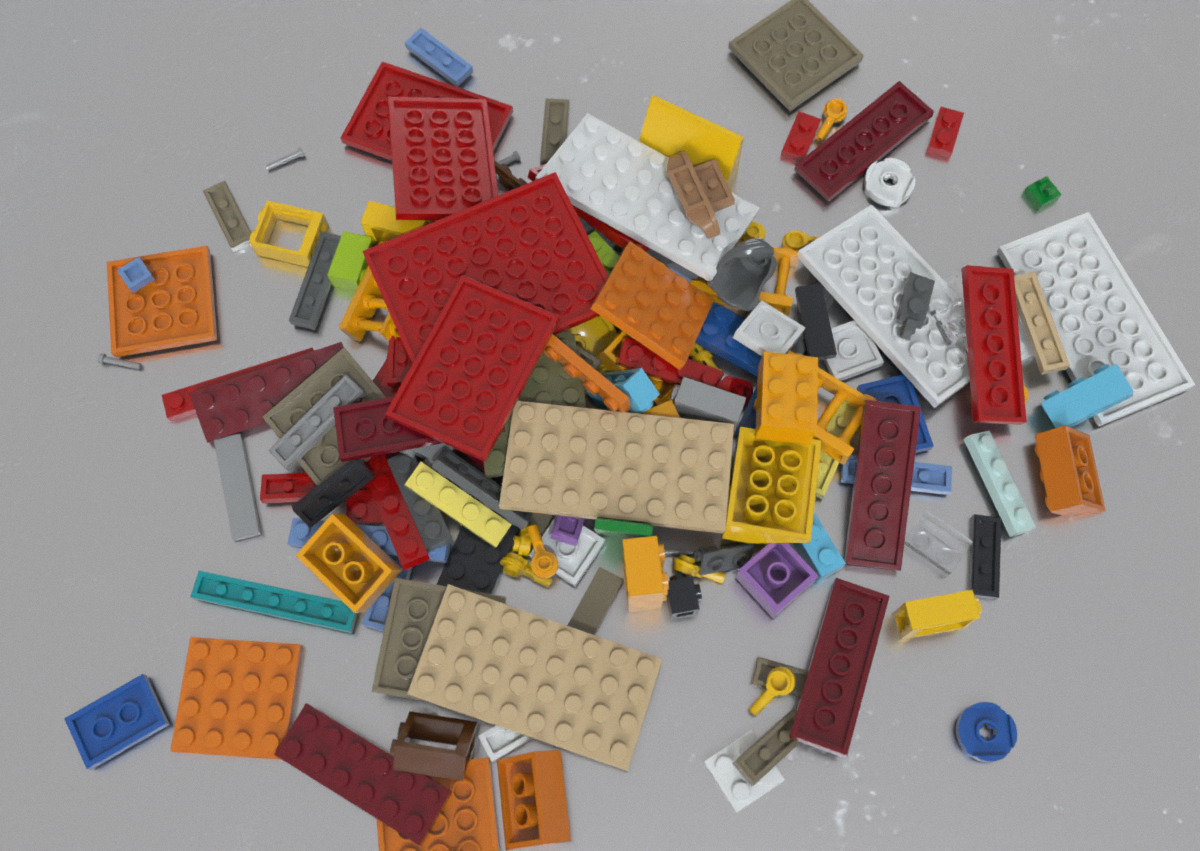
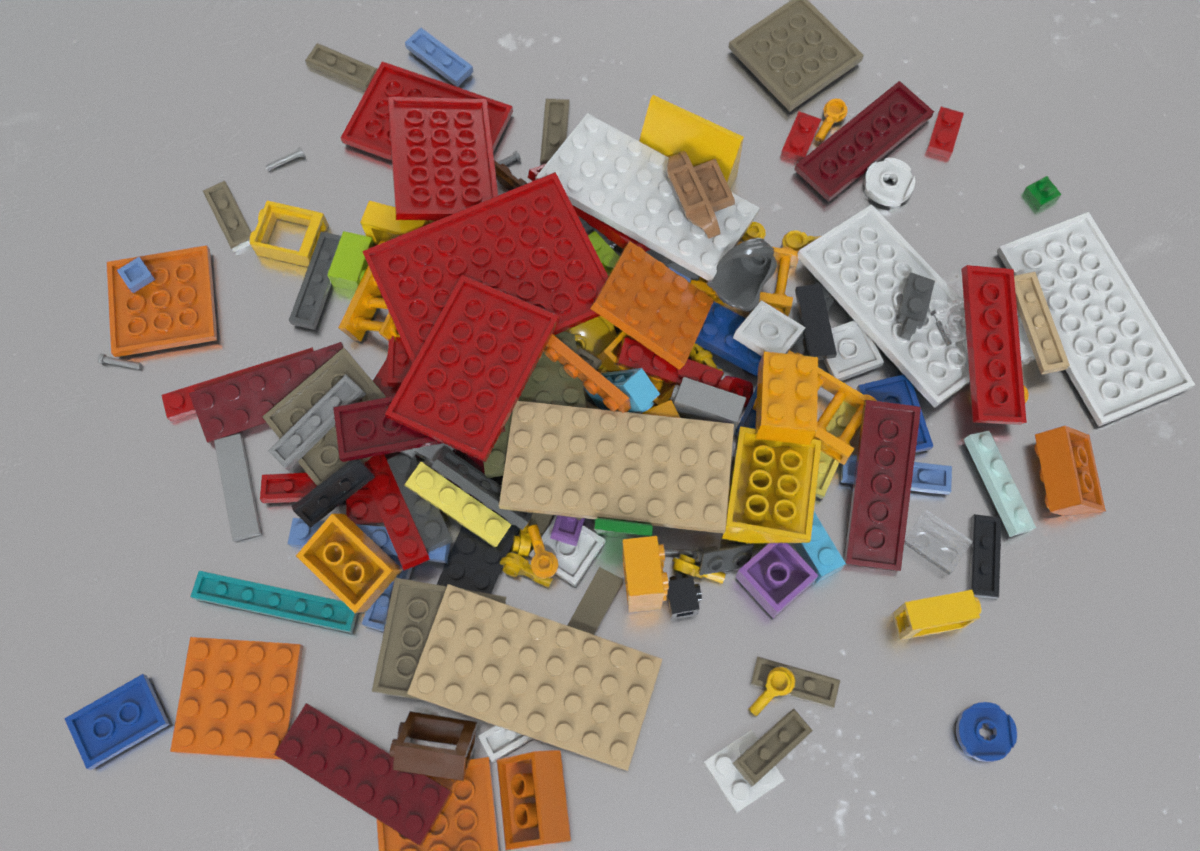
(340, 66): none -> dark tan tile
(839, 668): dark red plate -> none
(1087, 397): medium azure brick -> none

